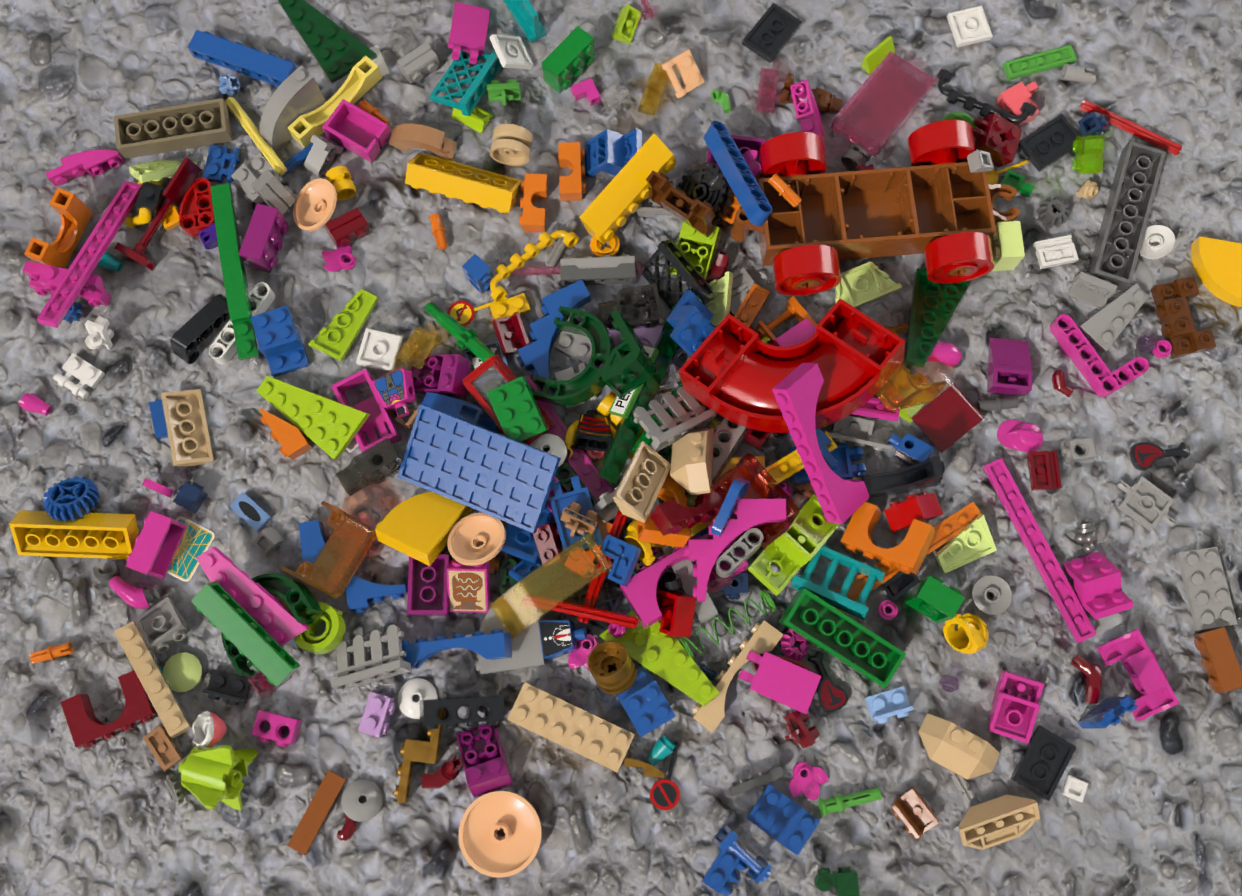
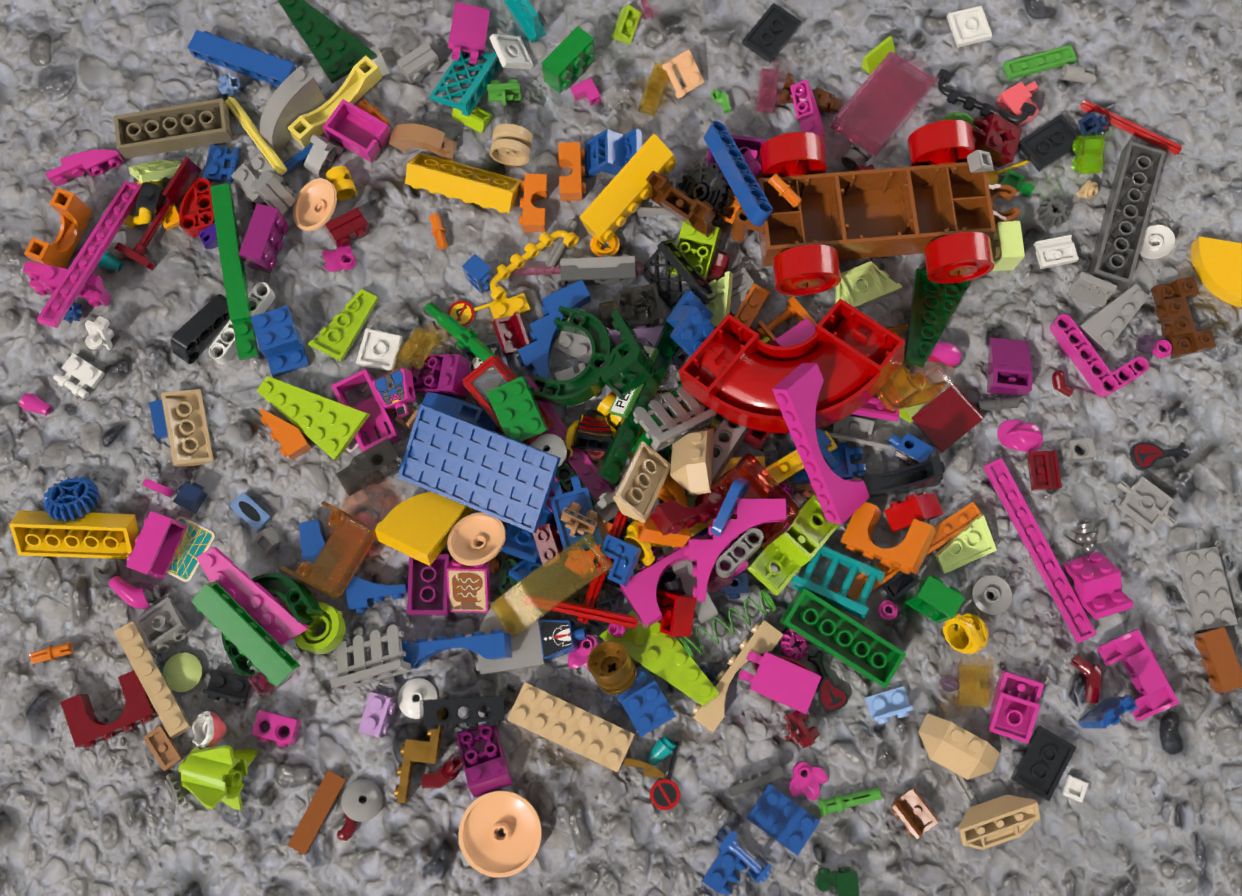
(973, 685): none -> clear yellow plate

